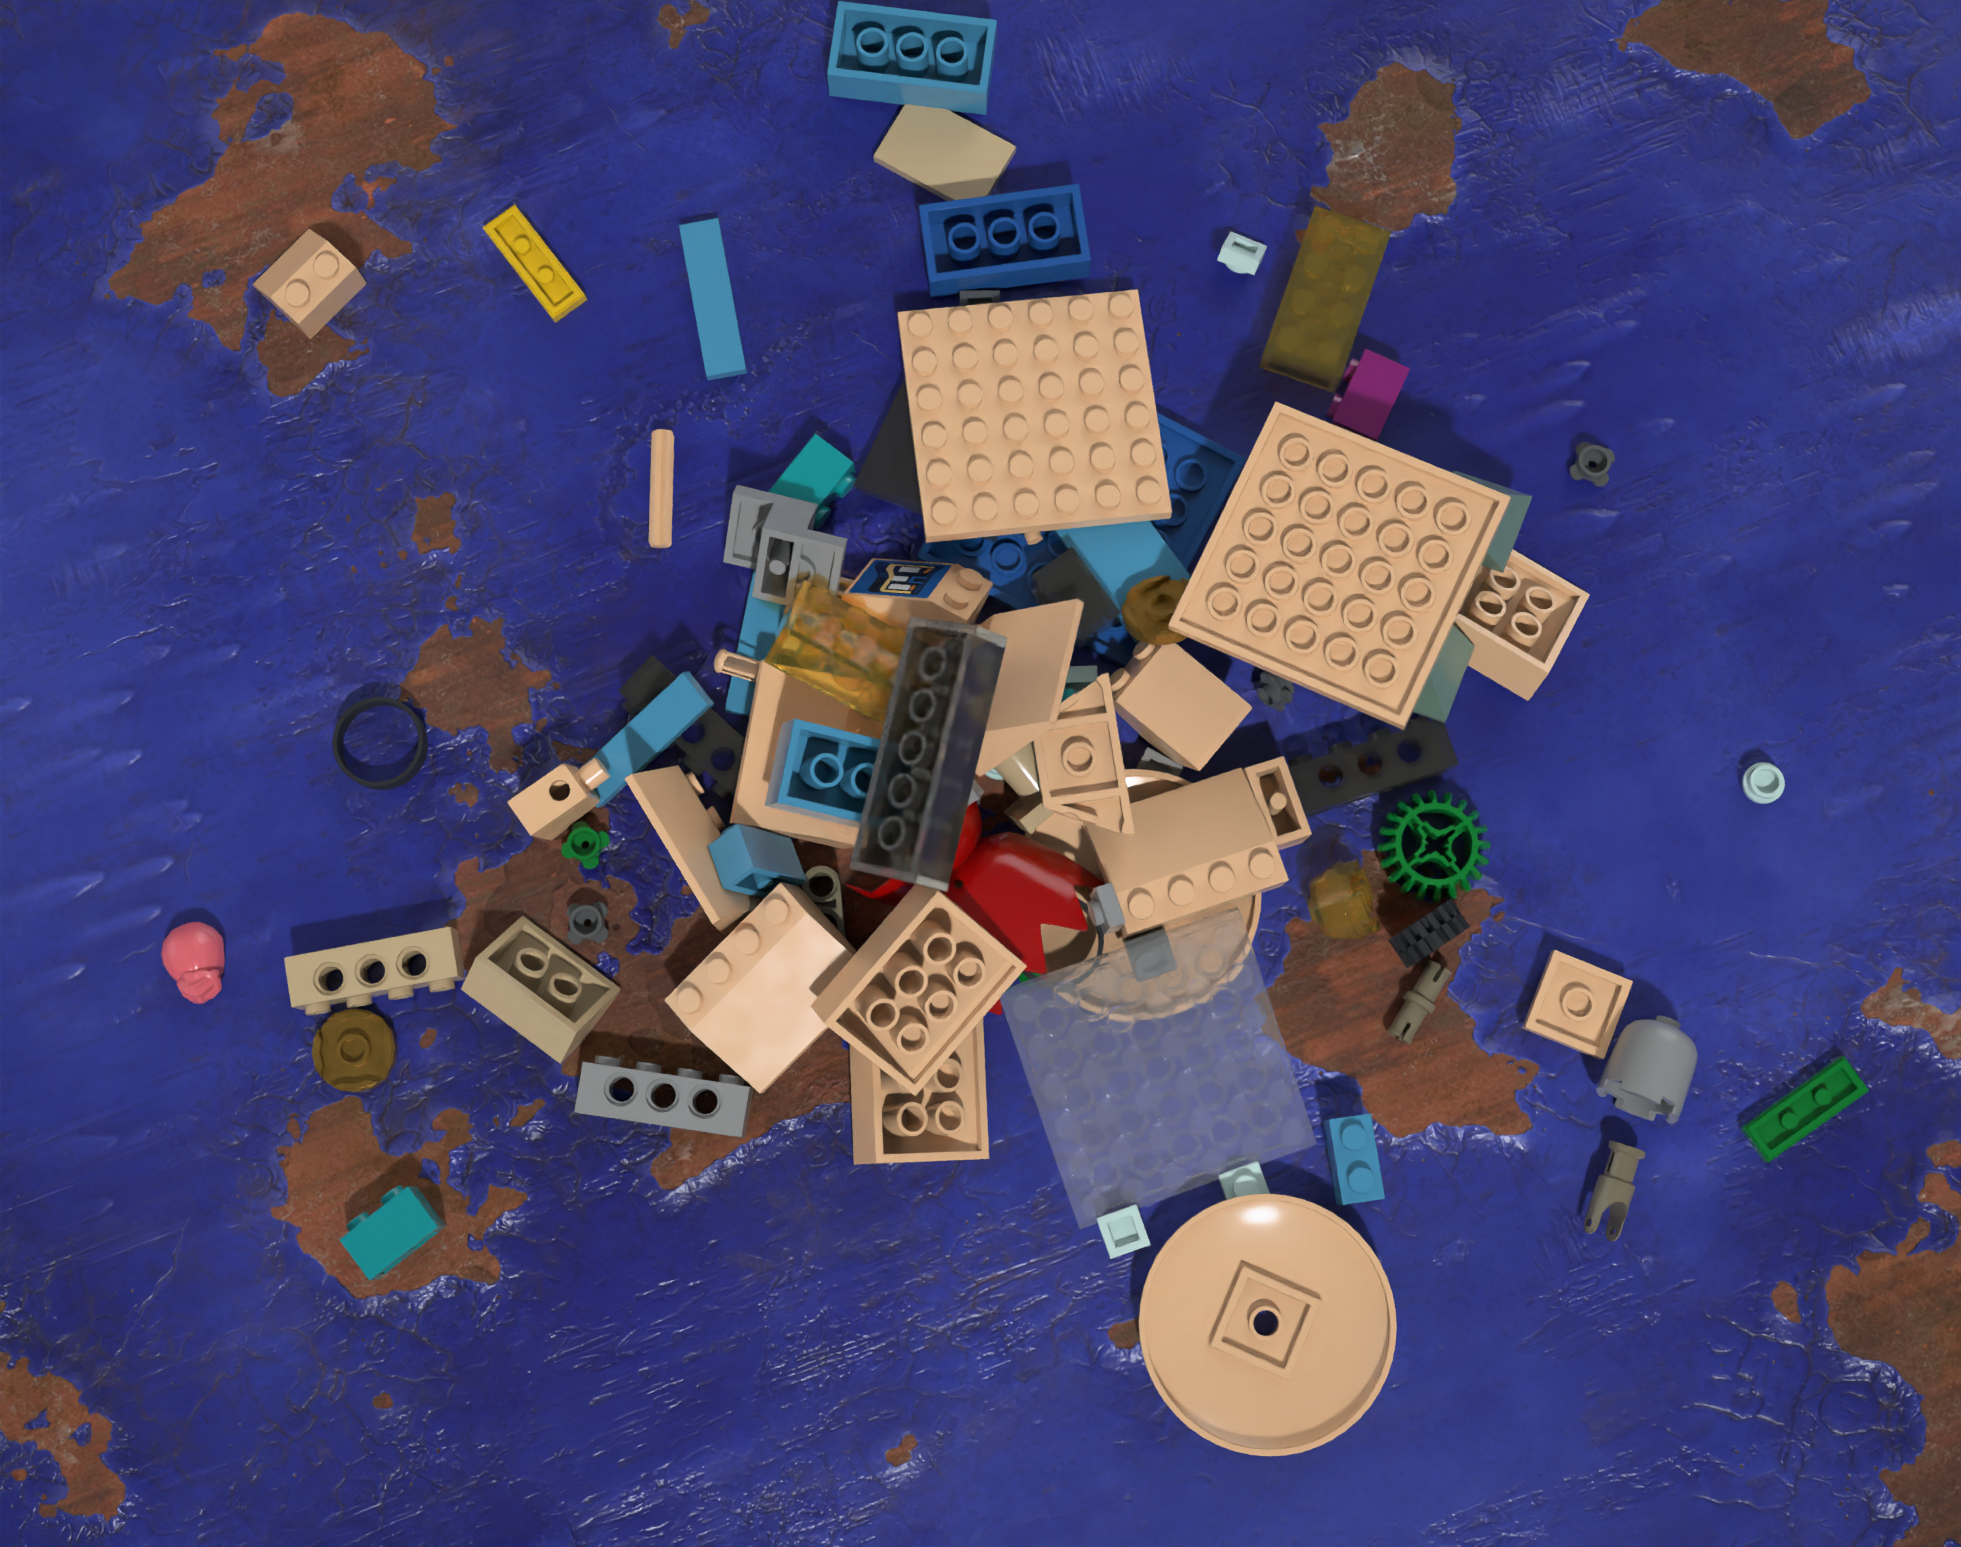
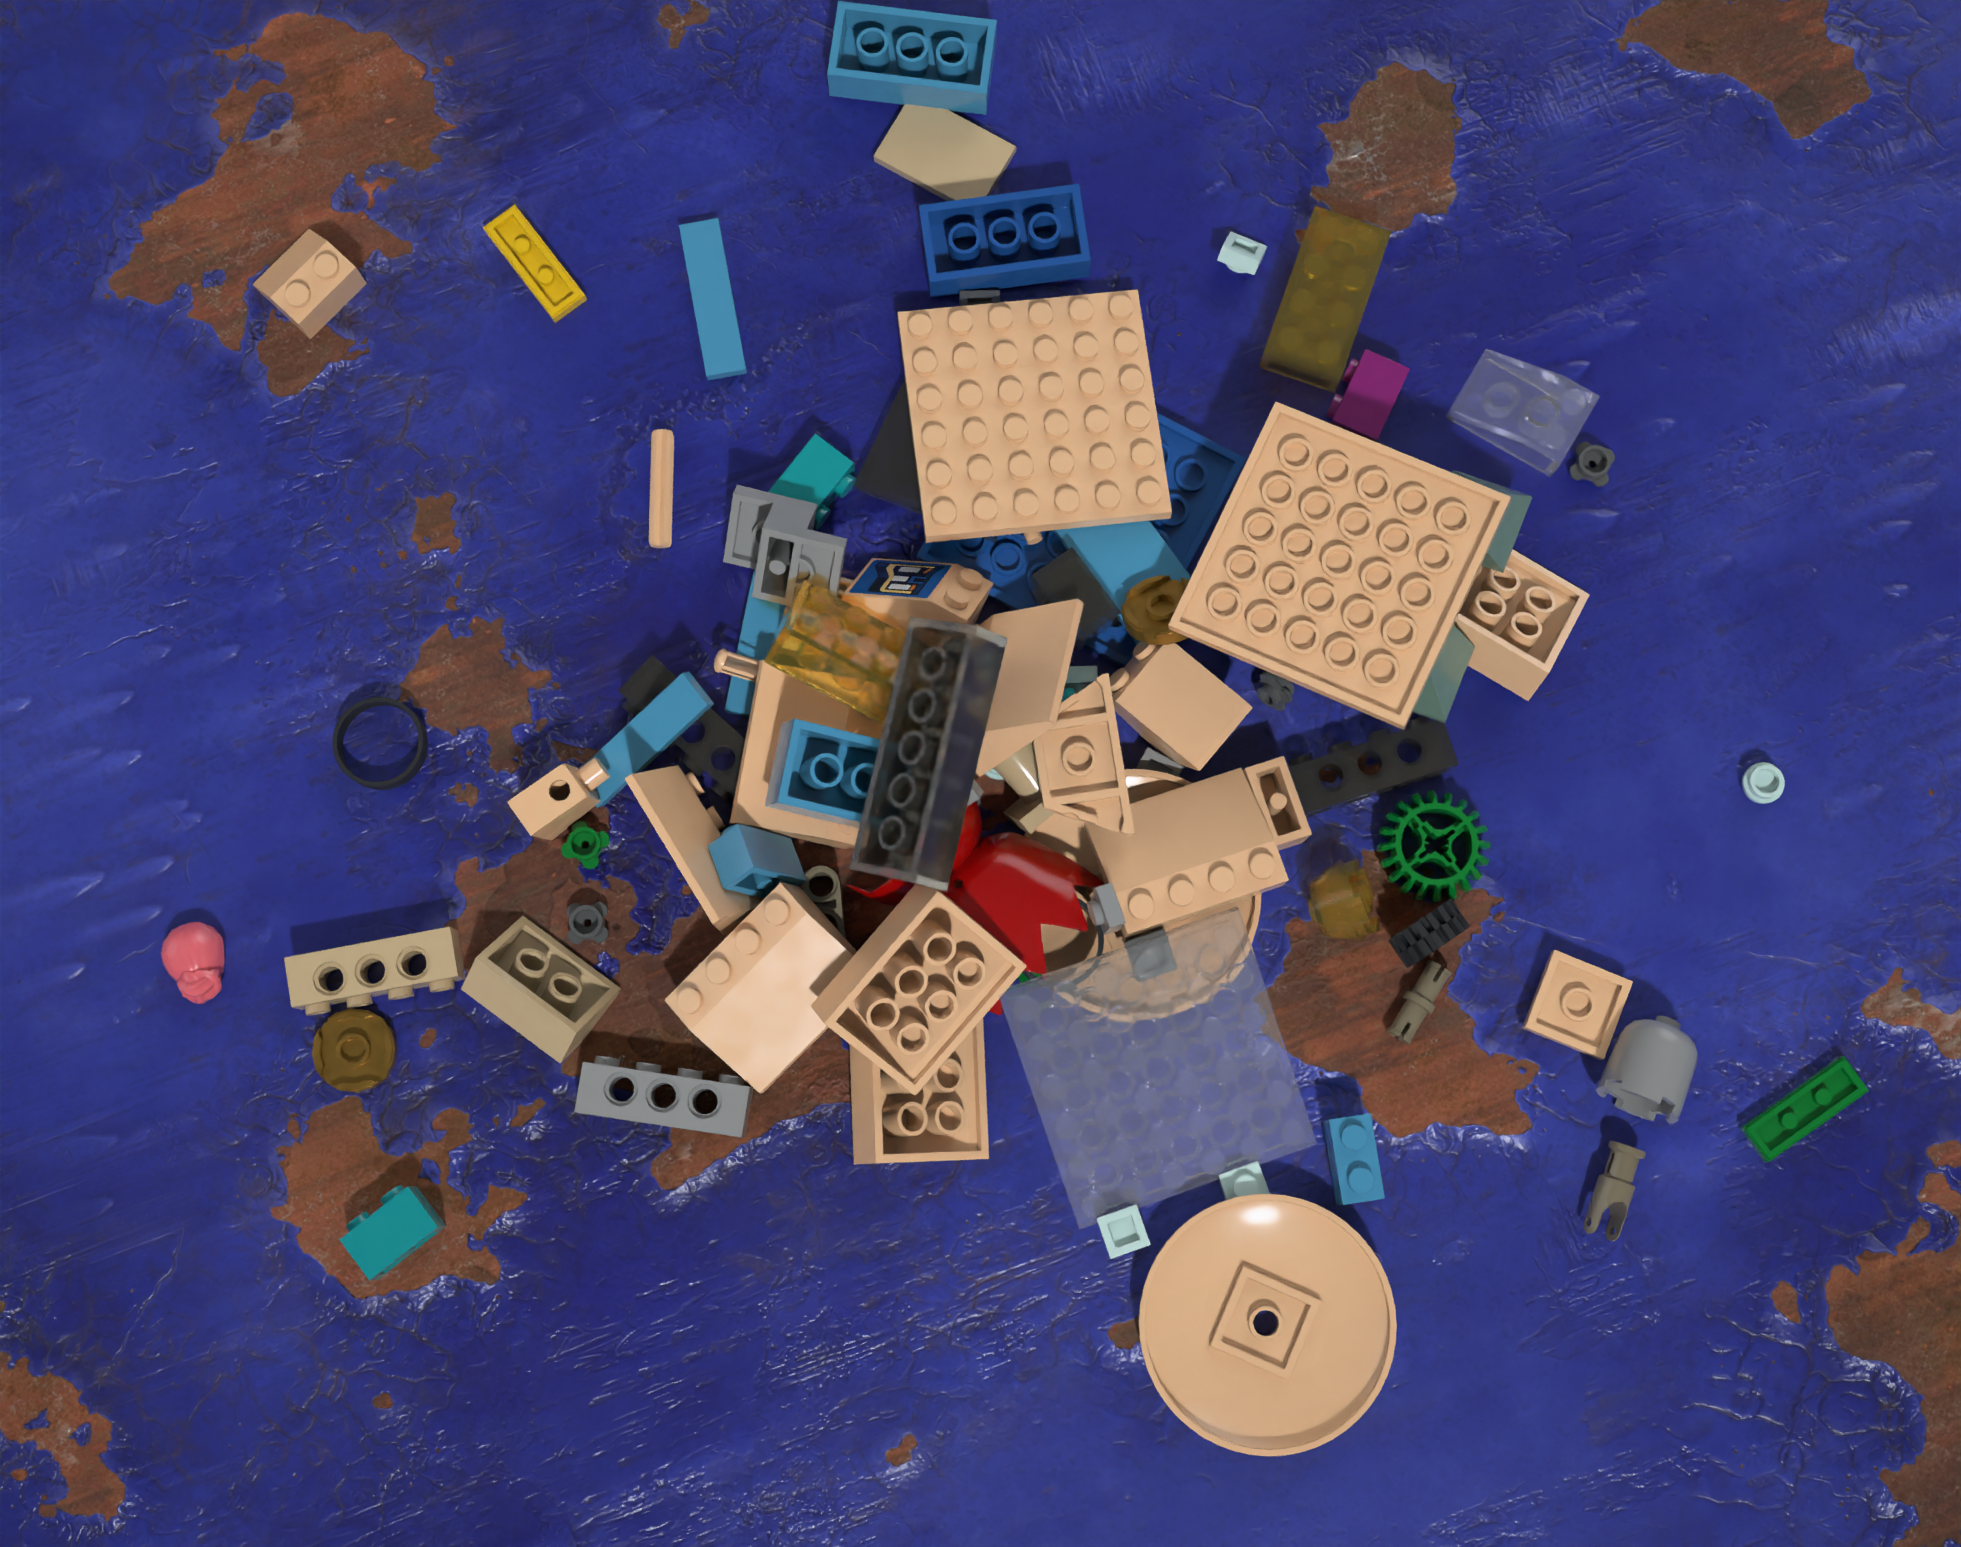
(1523, 409): none -> clear slope

